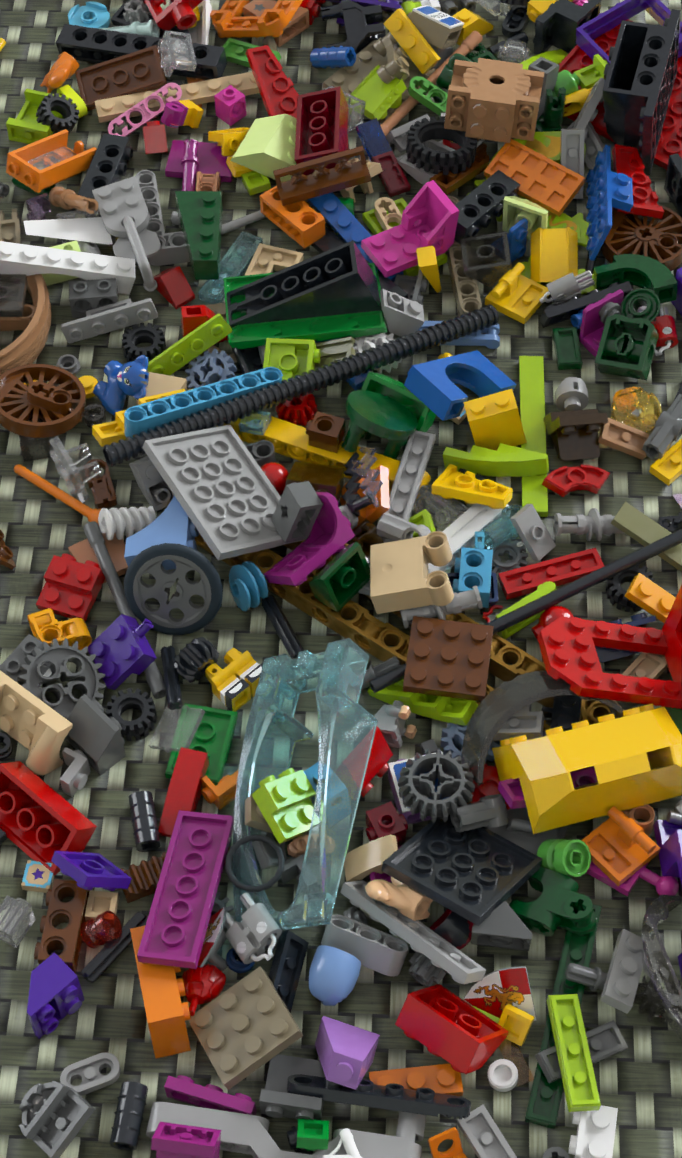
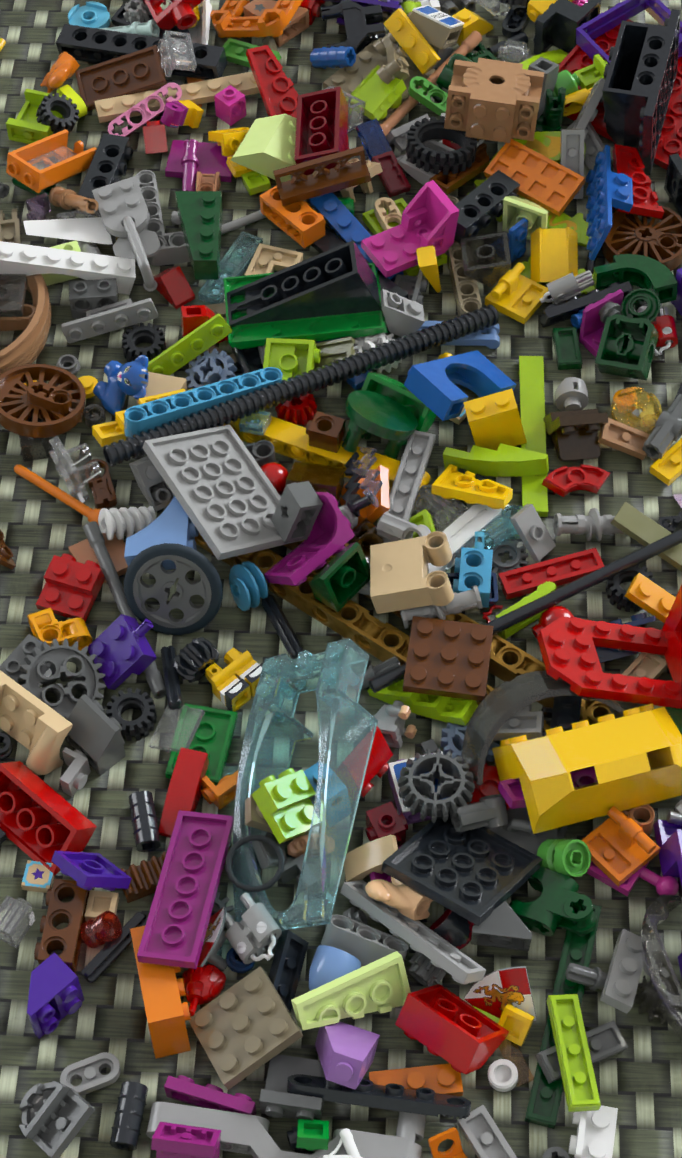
(362, 991): none -> yellowish green wing

